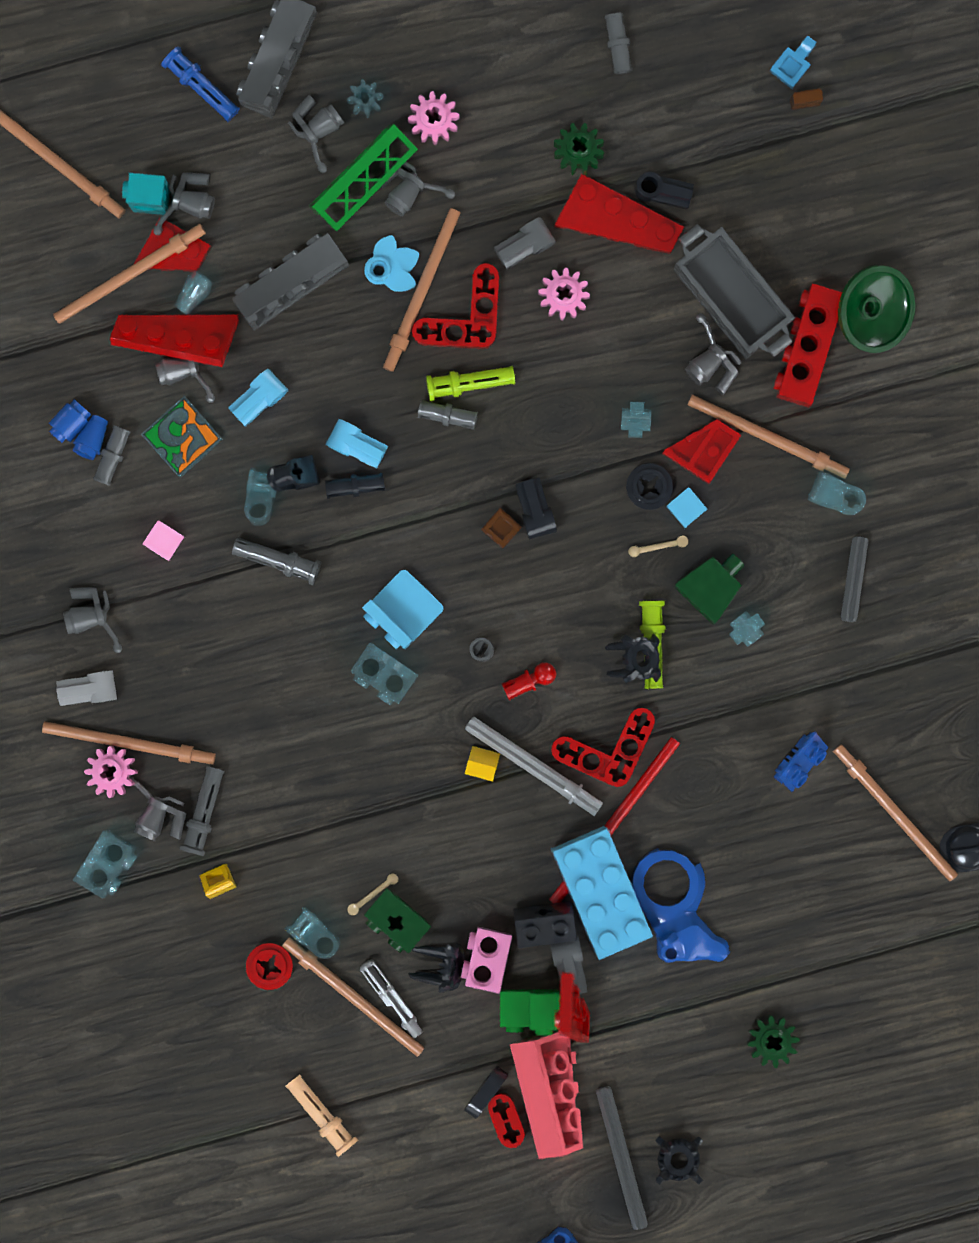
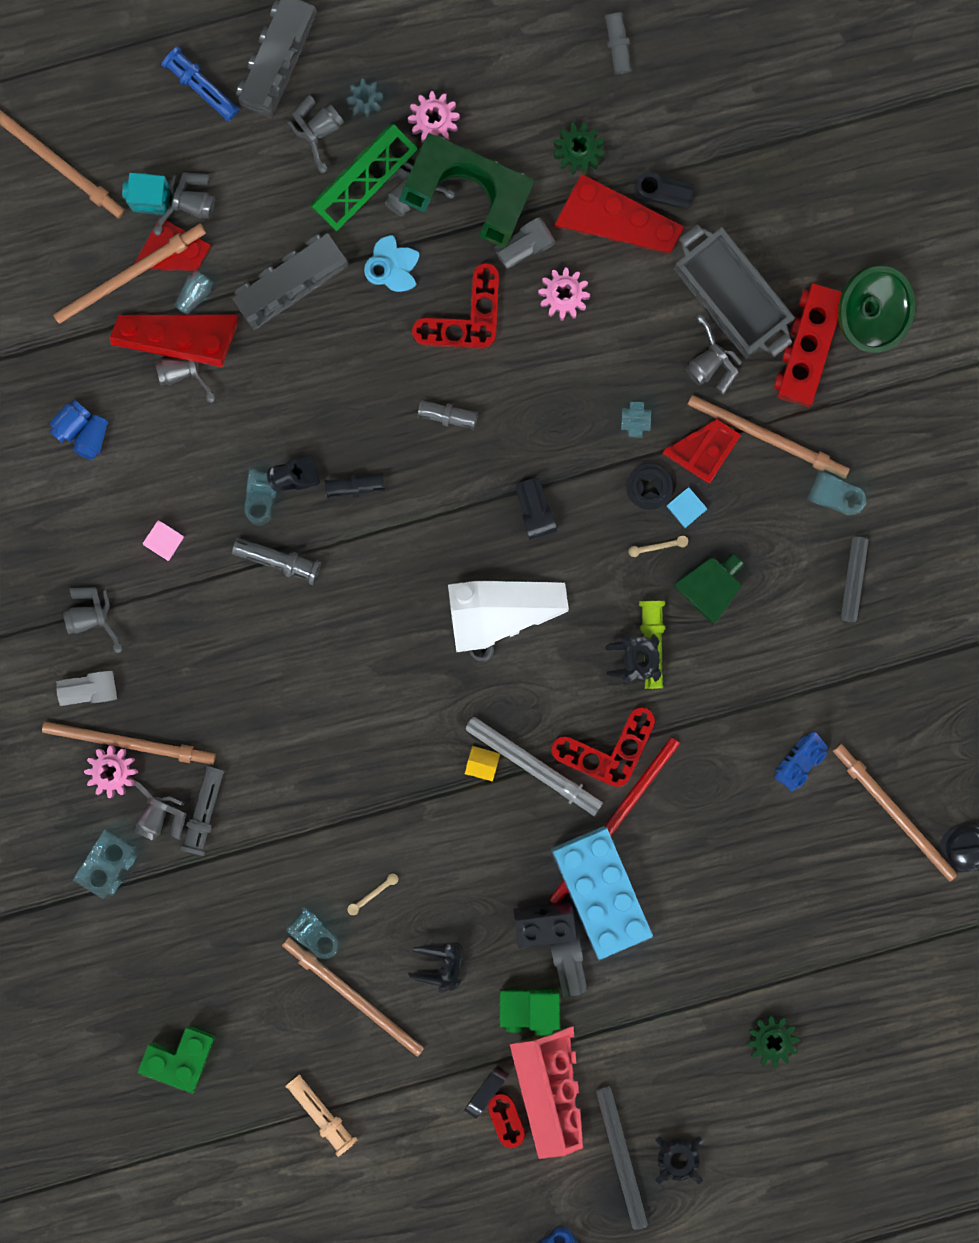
(111, 455): dark grey pin -> none
(179, 1067): none -> green brick
(182, 437): tile -> none
(217, 881): yellow slope -> none
(256, 971): red gear -> none
(263, 393): medium azure piece -> none
(350, 441): medium azure piece -> none
(387, 667): clear light blue brick -> none
(391, 997): light grey piece -> none
(392, 905): dark green brick -> none
(400, 341): nougat bar -> none
(402, 609): medium azure bracket -> none
(444, 160): none -> dark green arch
(494, 961): bright pink brick -> none
(498, 609): none -> white wedge
(501, 528): reddish brown tile -> none
(505, 377): lime pin -> none
(543, 674): red pin -> none
(574, 1015): red wing -> none
(677, 927): blue animal -> none
(747, 629): clear light blue gear -> none
(792, 64): dark azure plate -> none
(806, 98): reddish brown tile -> none

